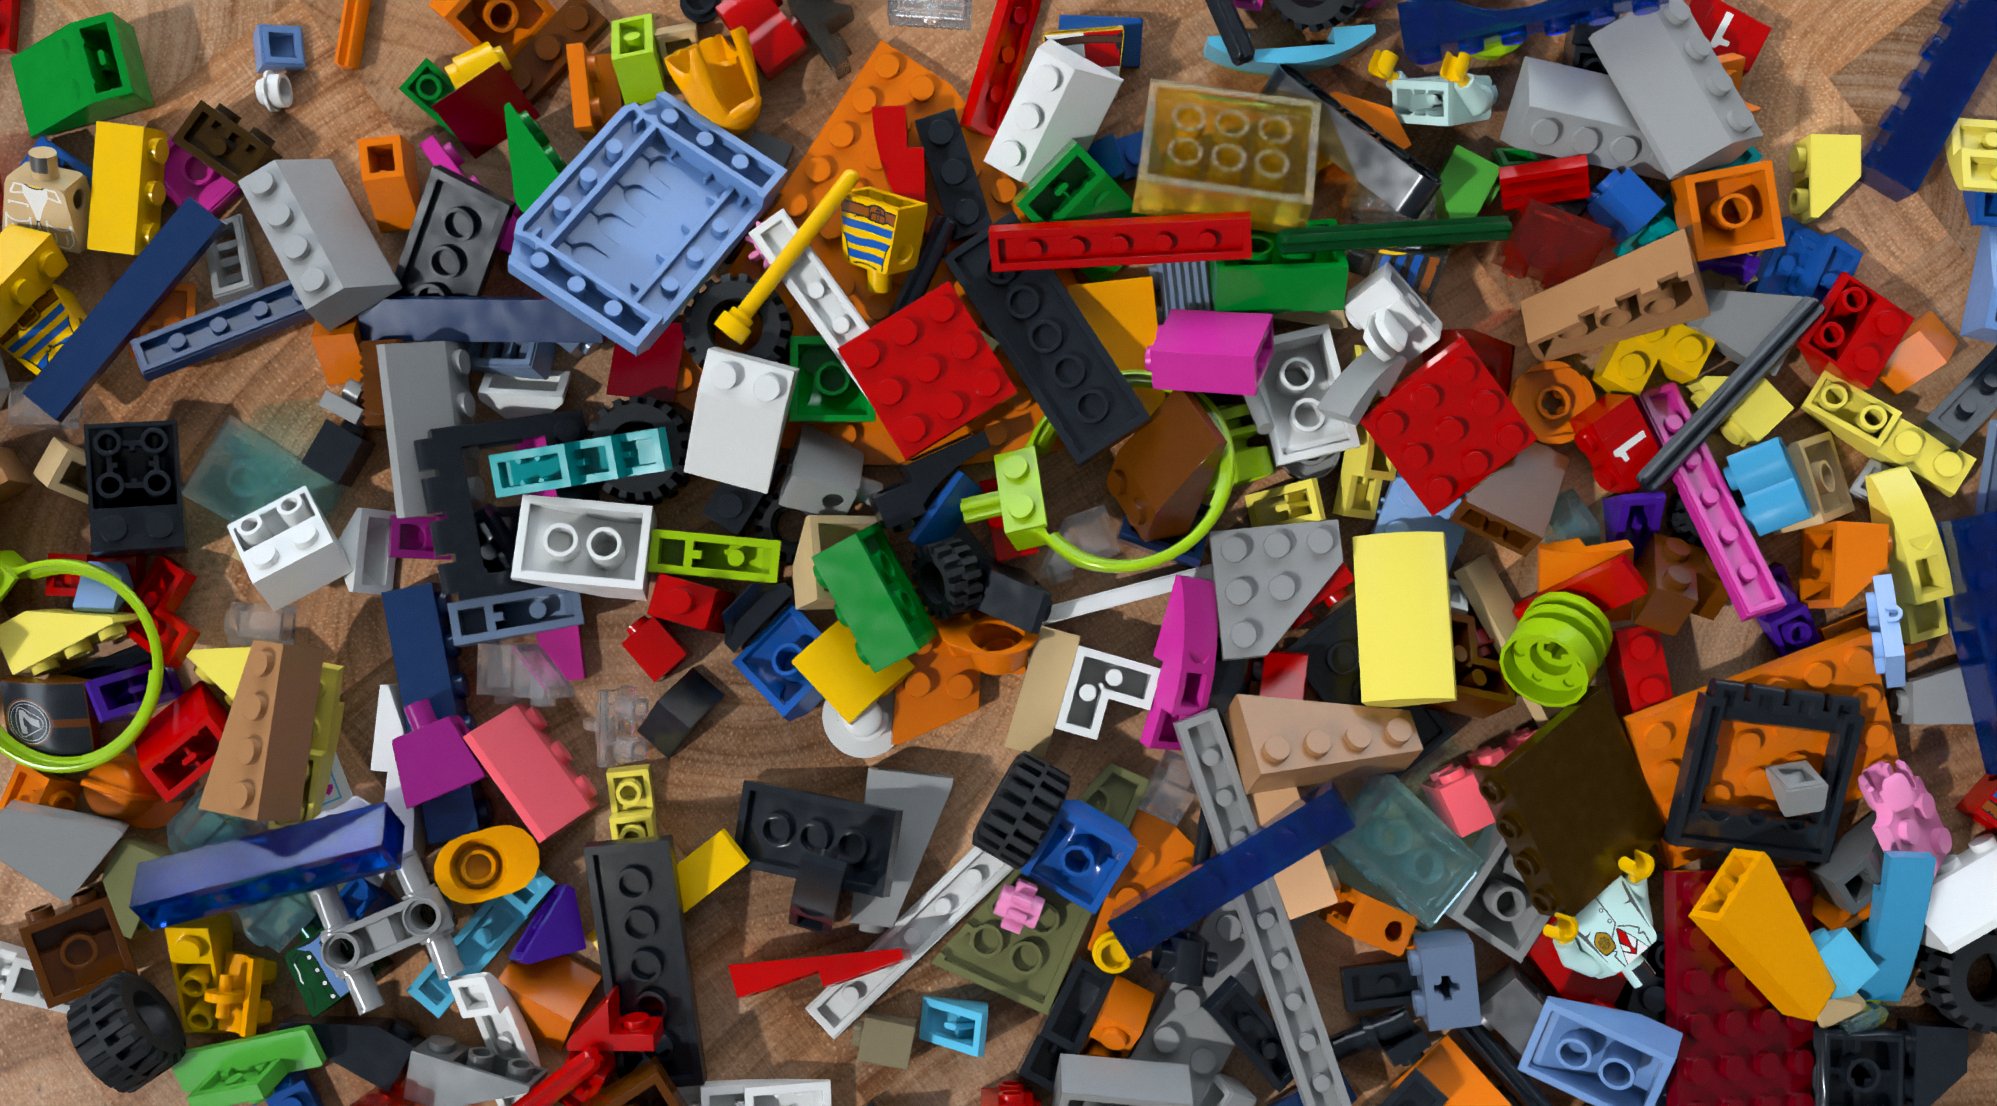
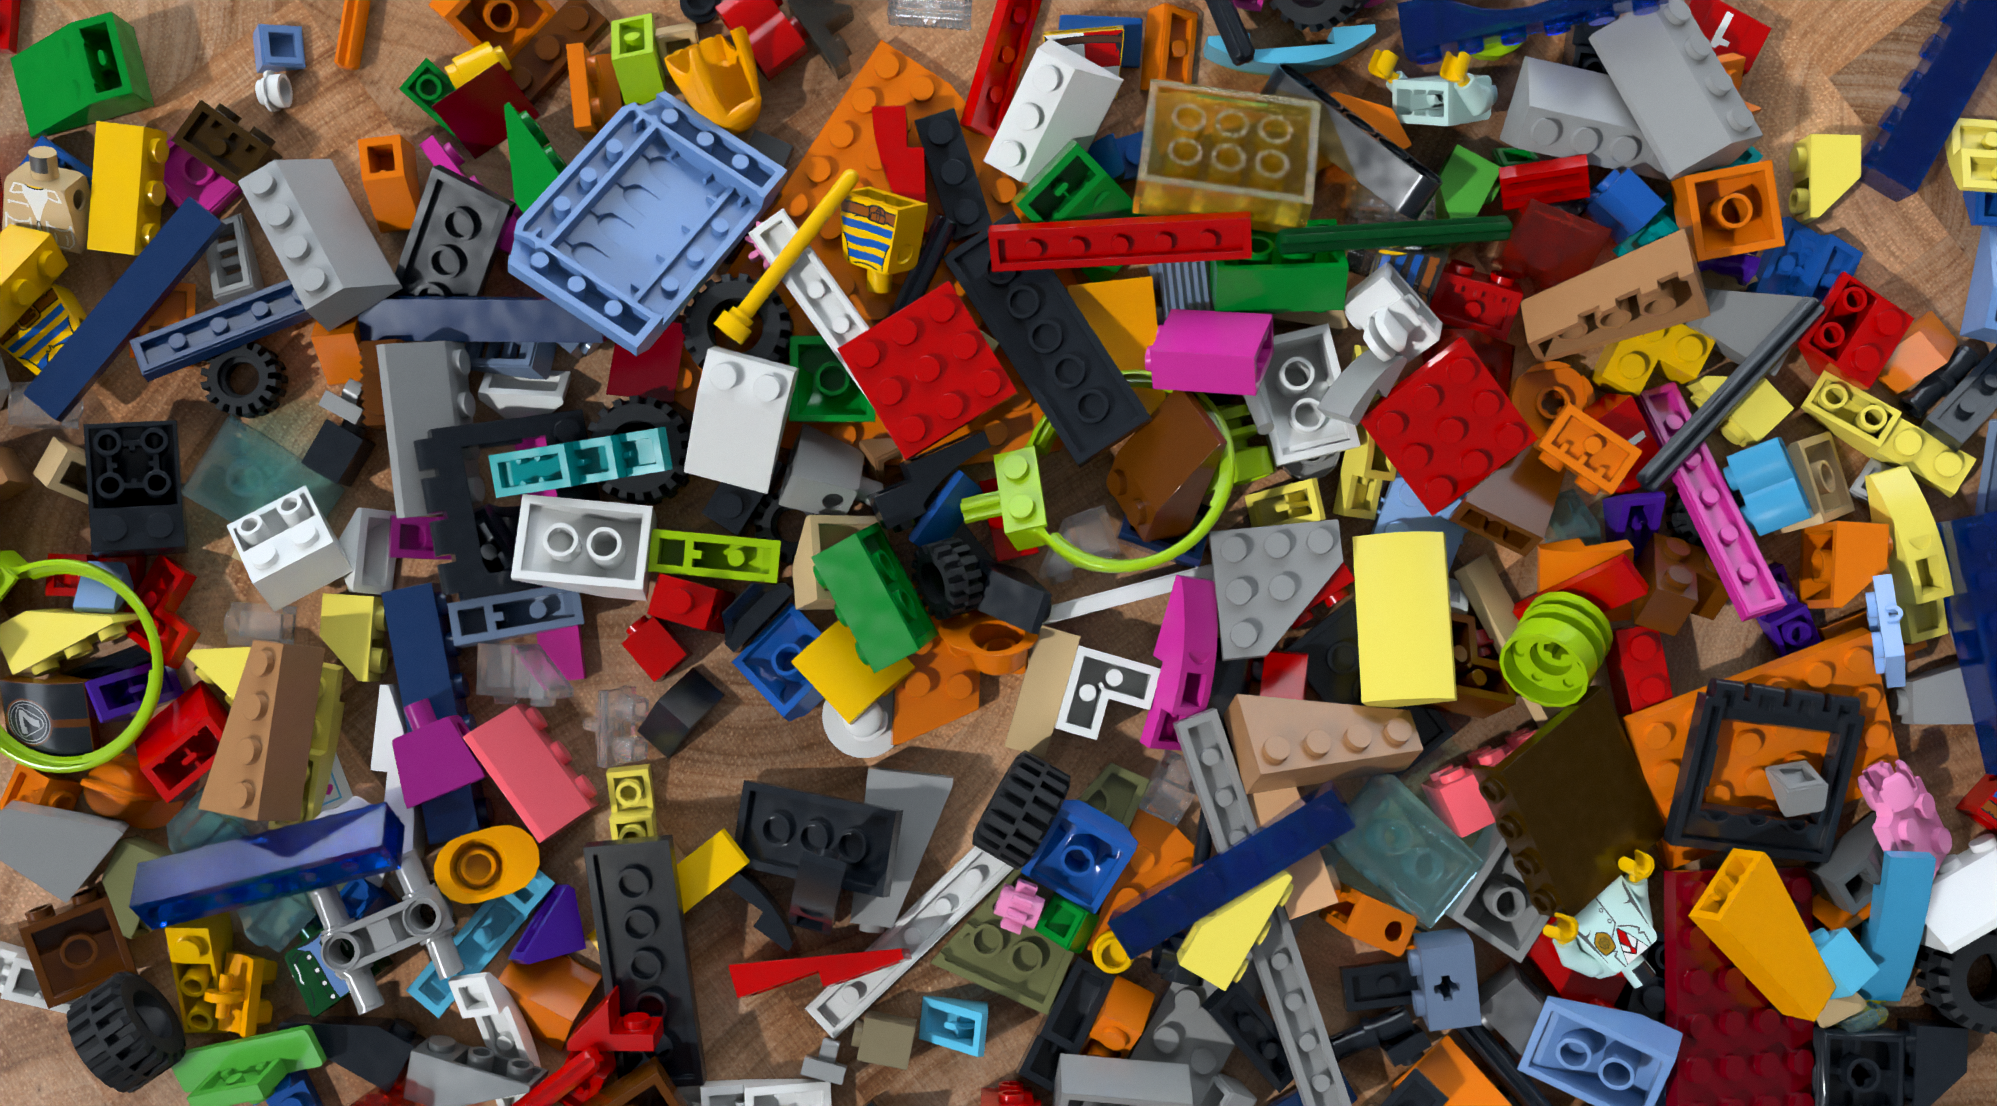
(265, 393): none -> black tyre
(355, 633): none -> light yellow slope
(773, 920): none -> black slope
(824, 1066): none -> light grey tile
(876, 453): none -> medium nougat slope
(1067, 924): none -> green slope
(1169, 45): none -> orange slope
(1224, 937): none -> light yellow slope
(1476, 299): none -> red bracket
(1587, 450): none -> orange bracket
(1939, 383): none -> black pin

